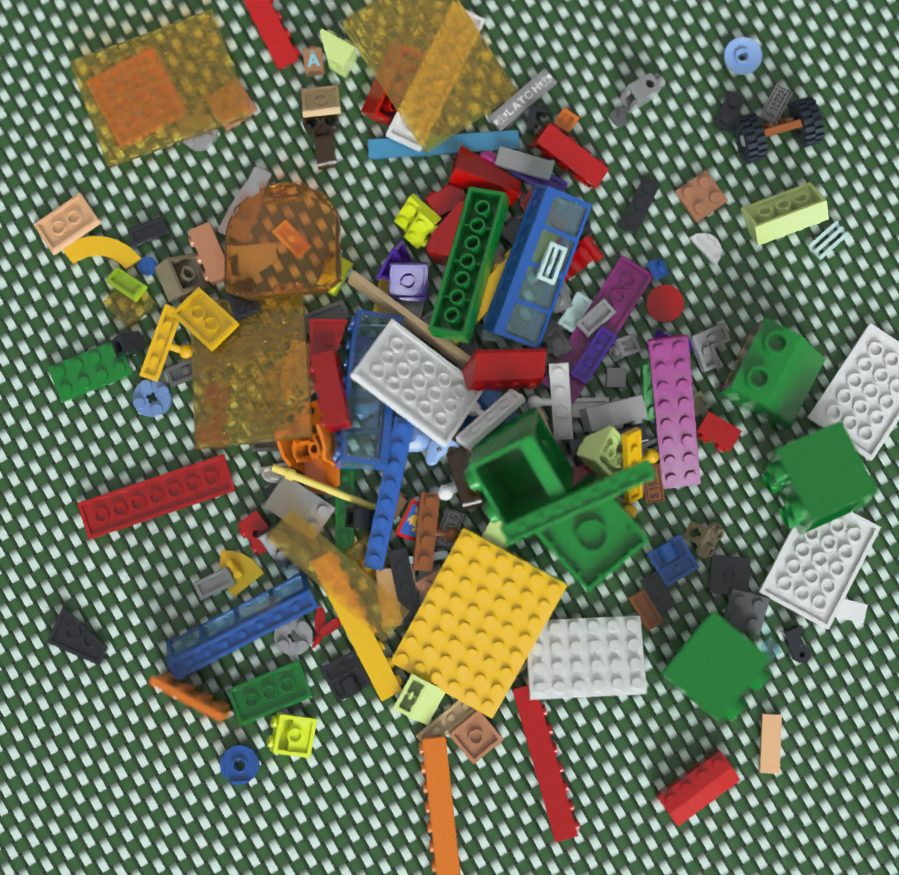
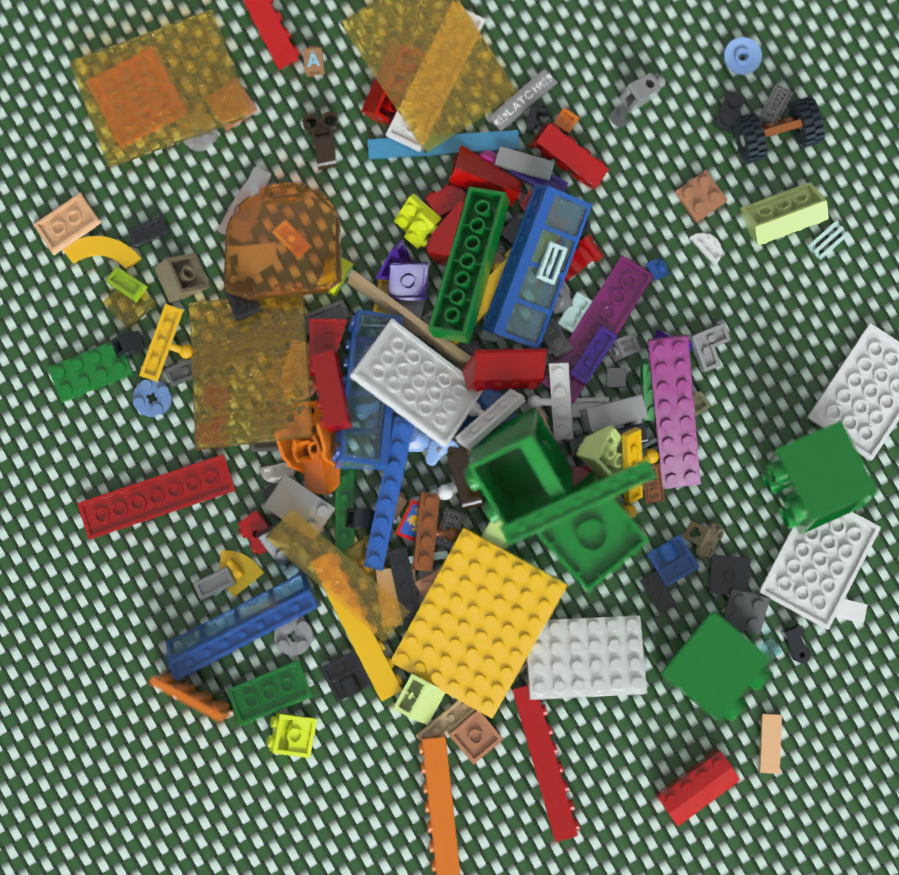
(76, 638): black wing -> none
(147, 266): blue piece -> none
(205, 319): yellow plate -> none
(209, 252): nougat brick -> none
(232, 772): blue plate -> none
(291, 474): light yellow bar -> none
(320, 101): tan tile -> none
(321, 629): red piece -> none
(339, 52): yellowish green slope -> none
(595, 318): light grey tile -> none
(639, 205): black plate -> none
(645, 609): dark orange tile -> none
(664, 303): red tile -> none
(718, 432): red brick -> none
(773, 373): green slope -> none

